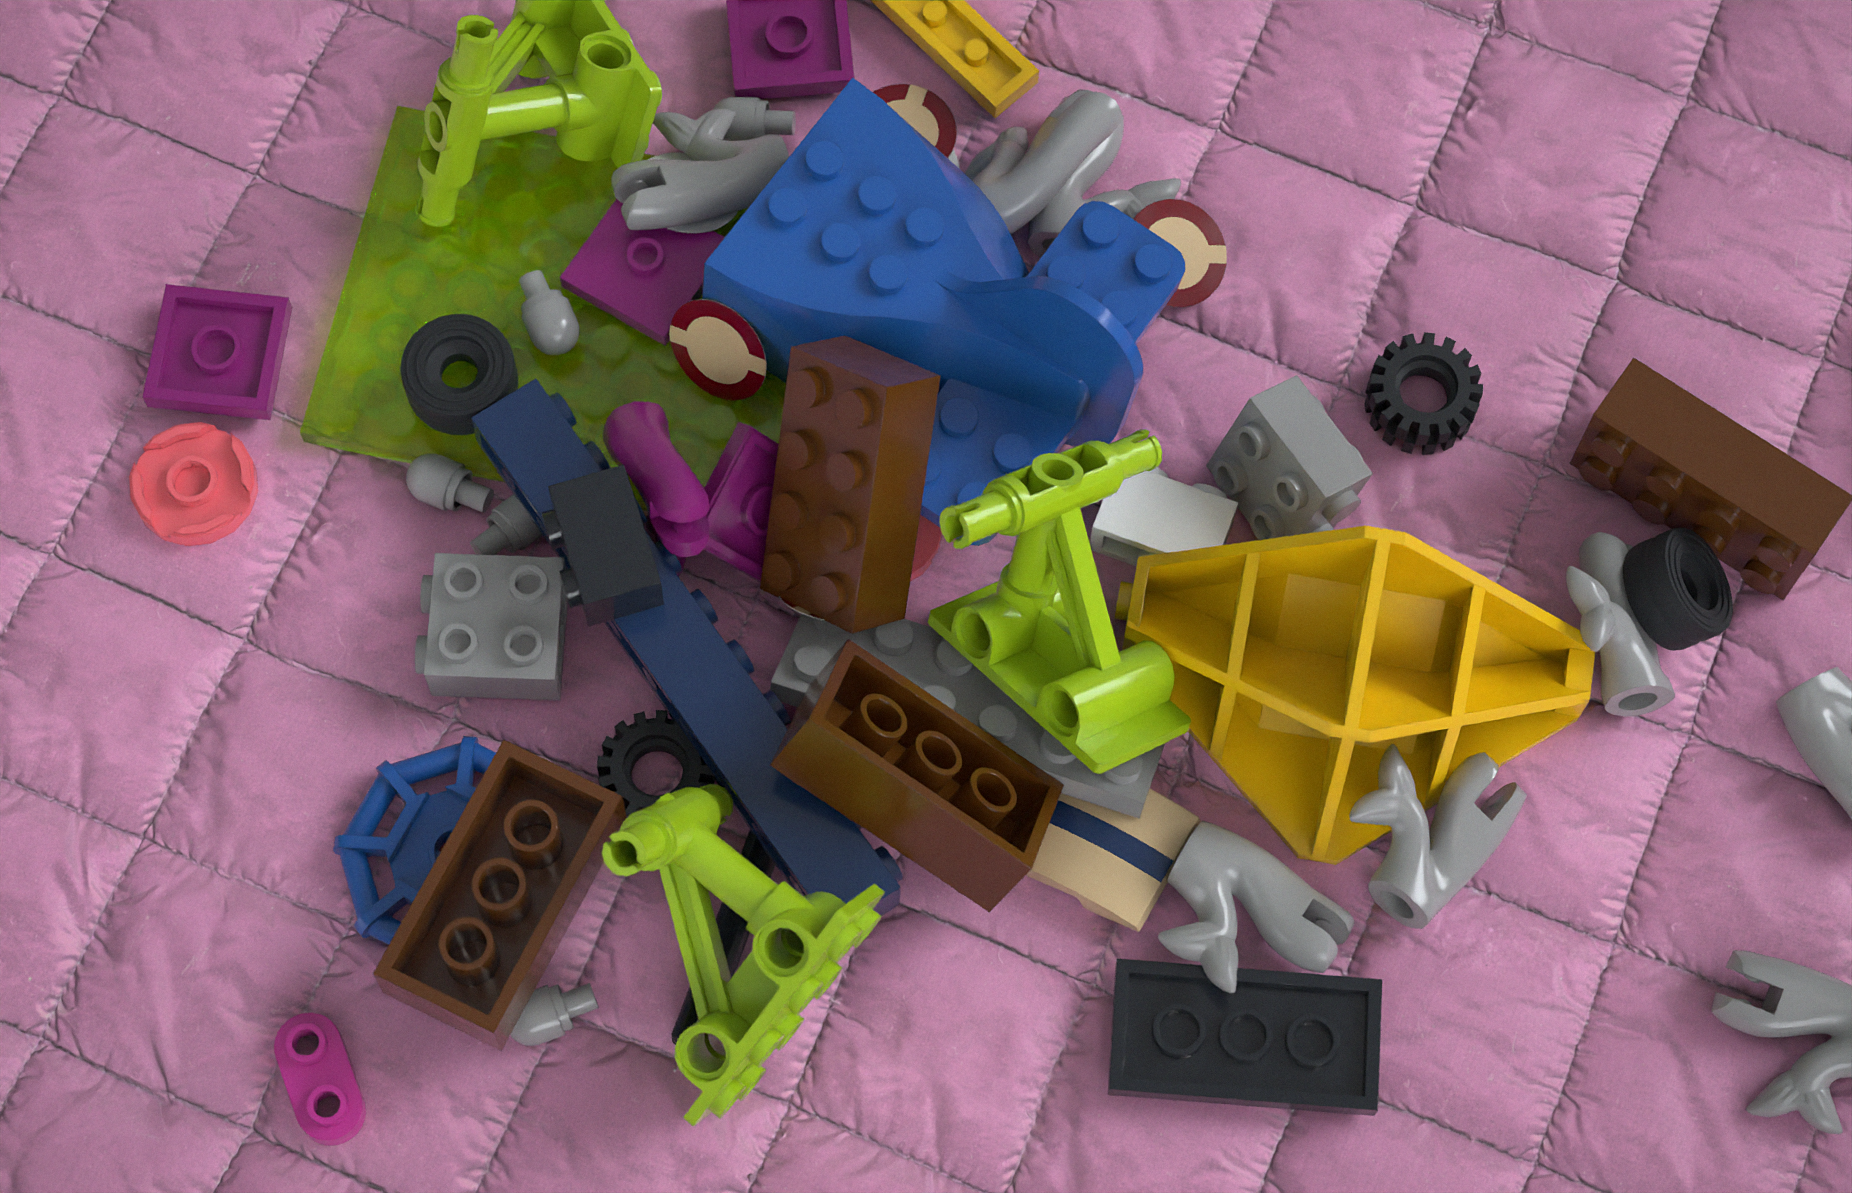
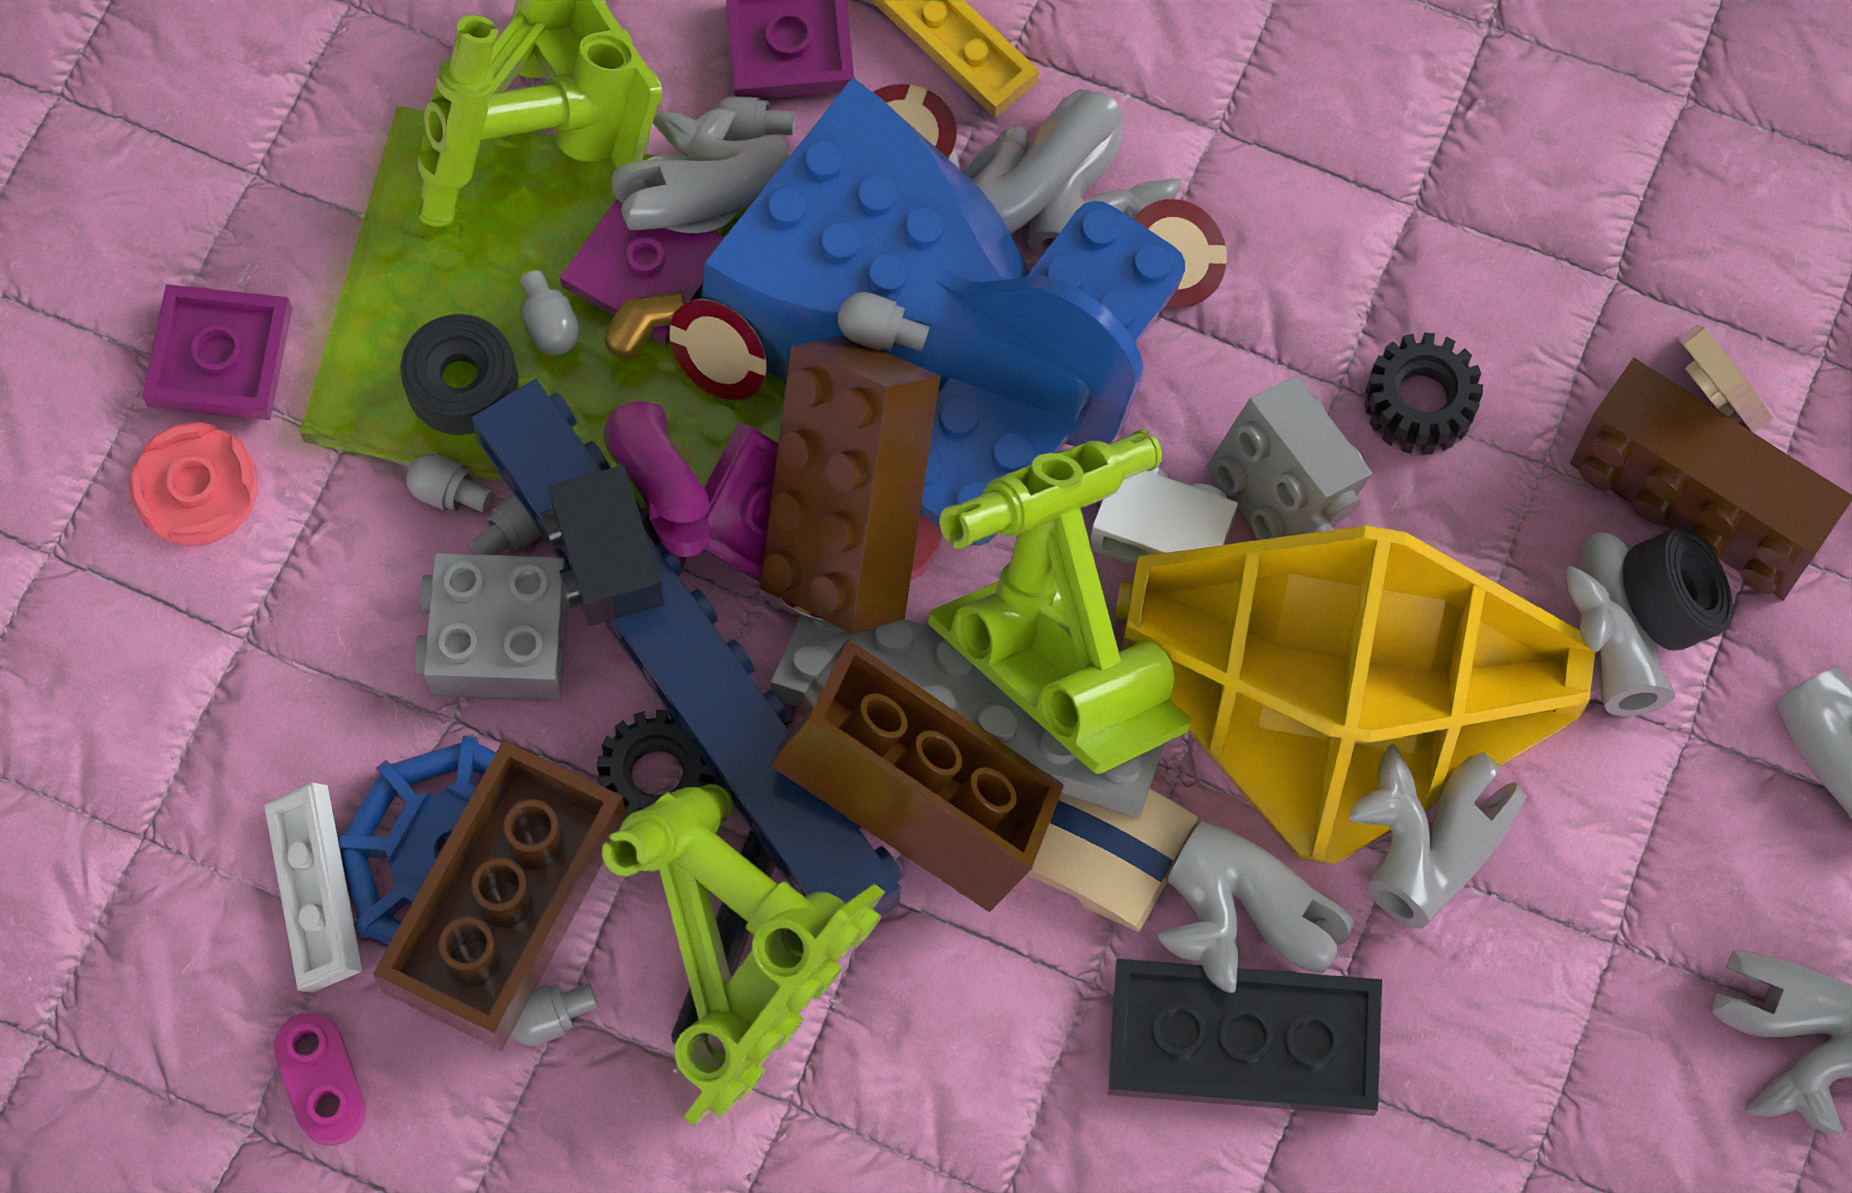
(313, 888): none -> white tile
(636, 321): none -> pearl gold arm
(878, 323): none -> light grey cylinder
(1723, 380): none -> tan wing

